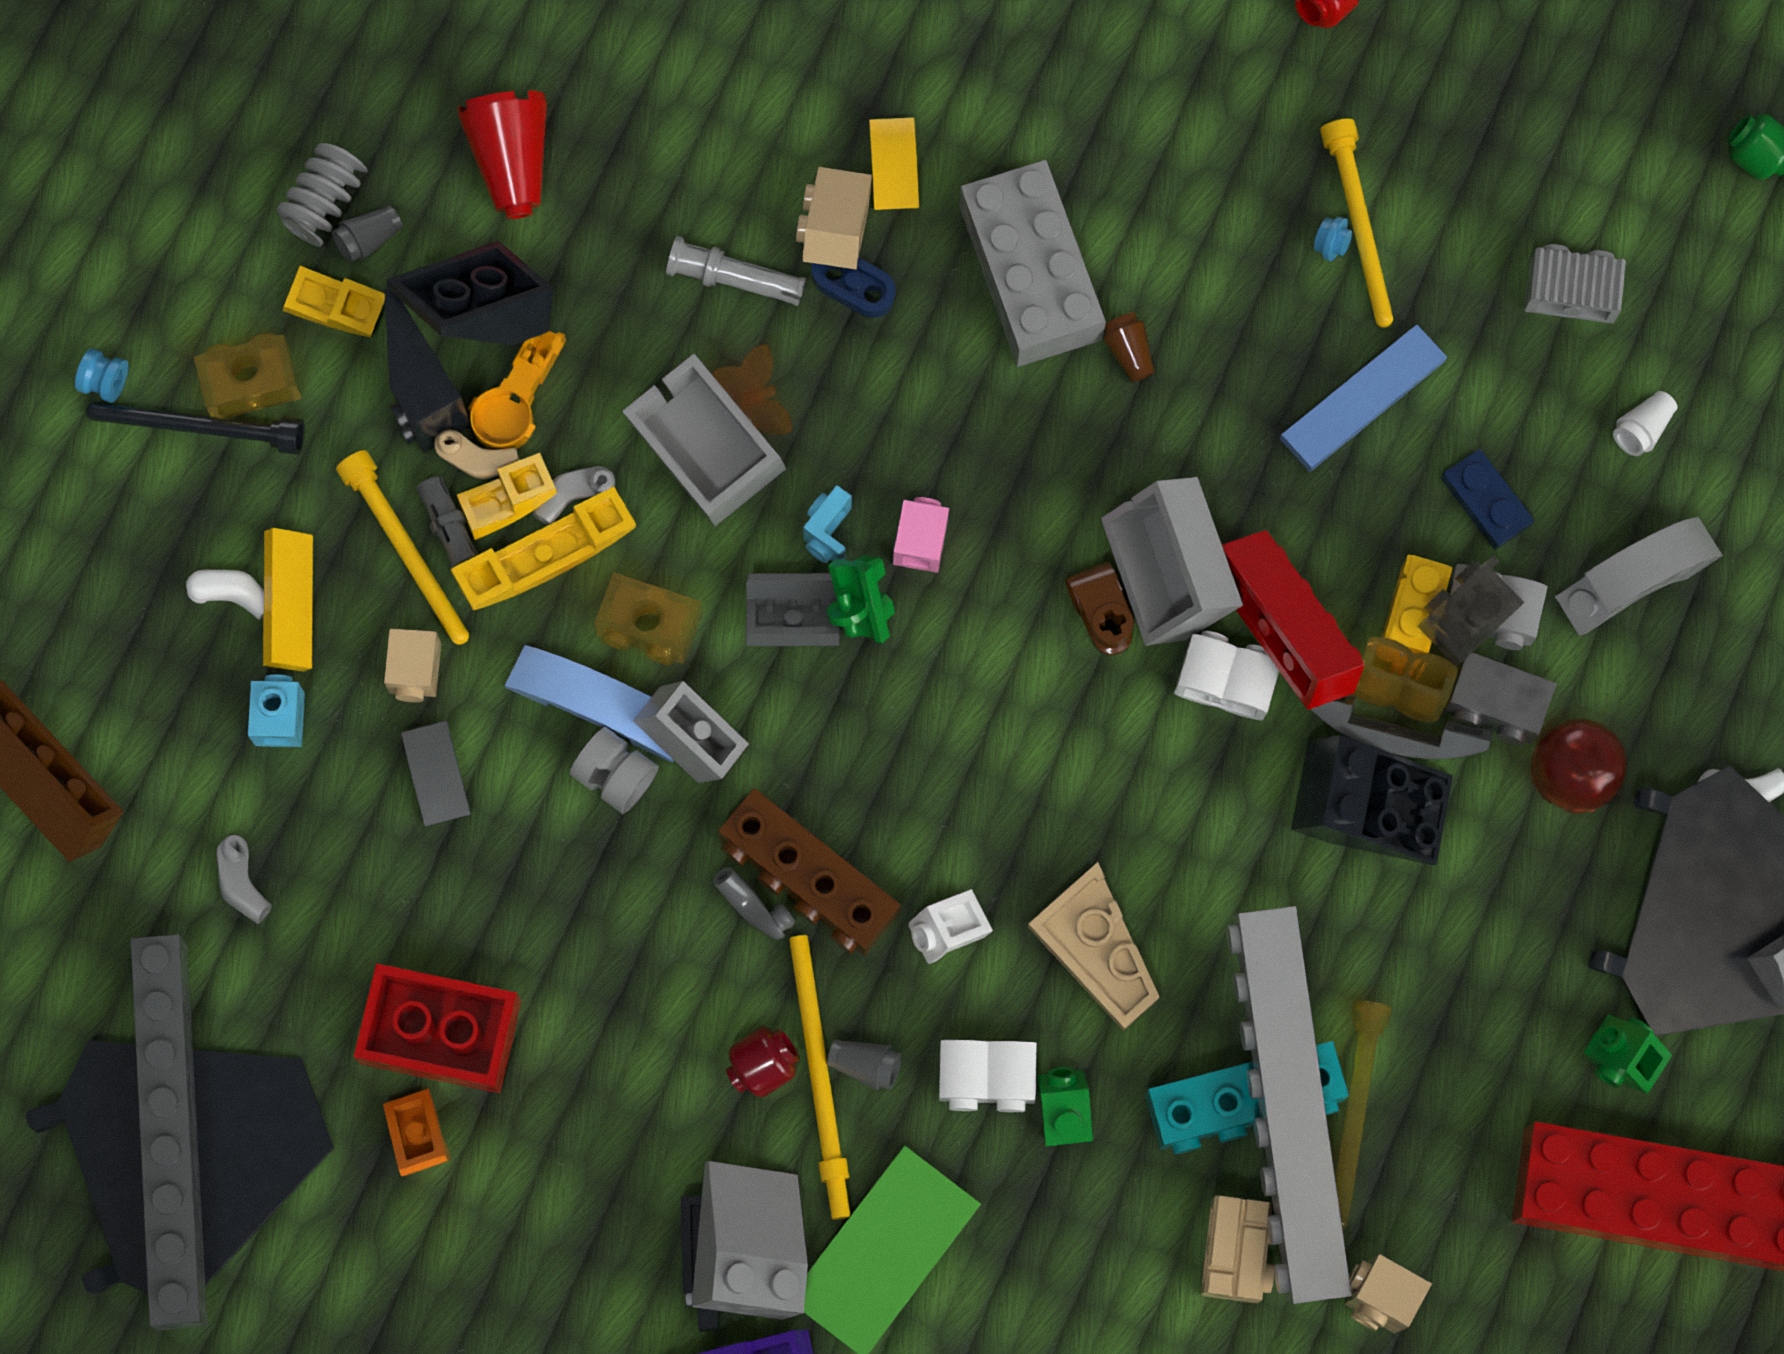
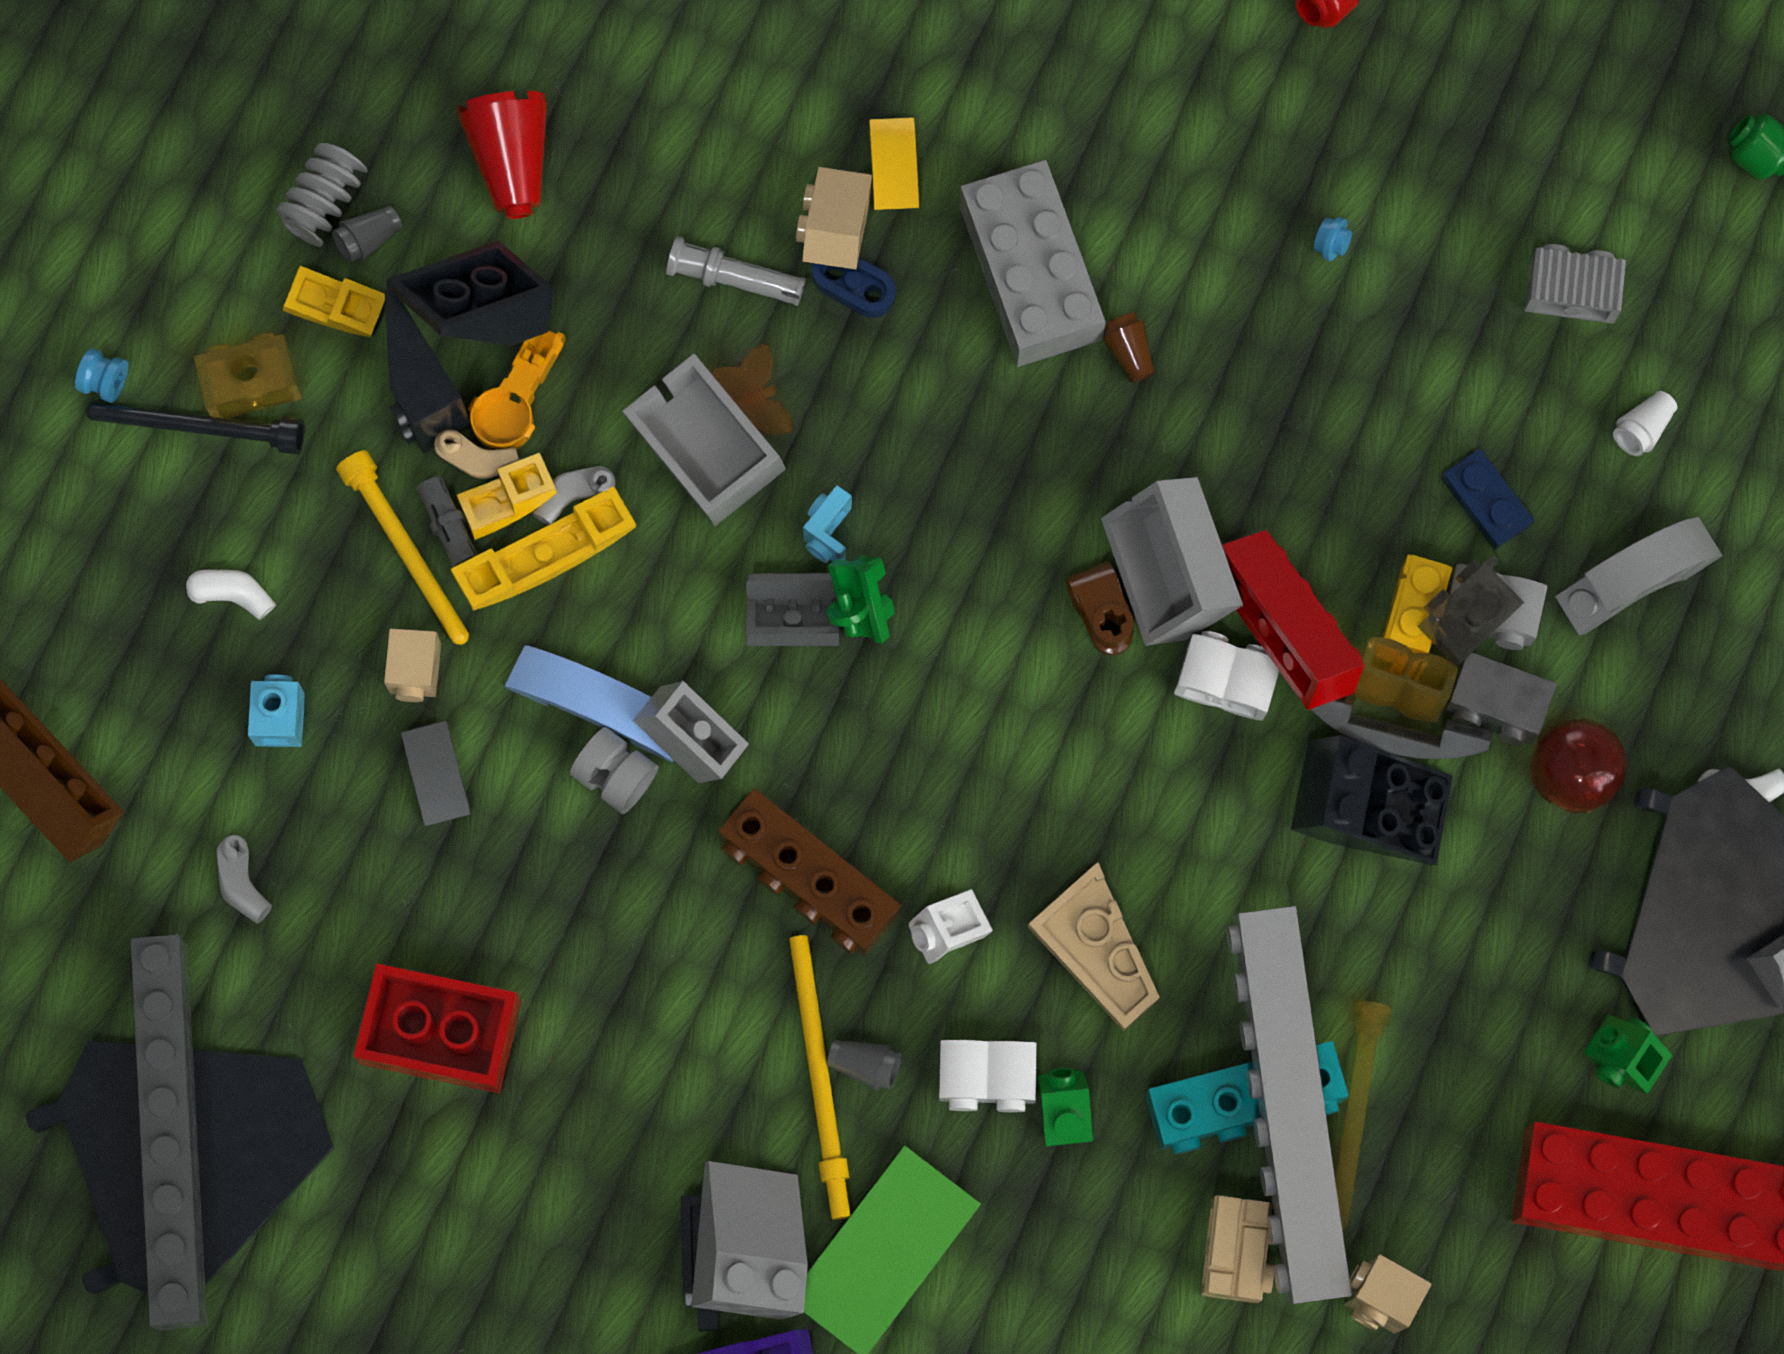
(288, 599): yellow tile -> none
(416, 1133): orange slope -> none
(628, 600): clear yellow brick -> none
(750, 906): dark grey arm -> none
(762, 1061): dark red head -> none
(921, 534): bright pink brick -> none
(1340, 139): yellow piece -> none
(1363, 398): medium blue tile -> none

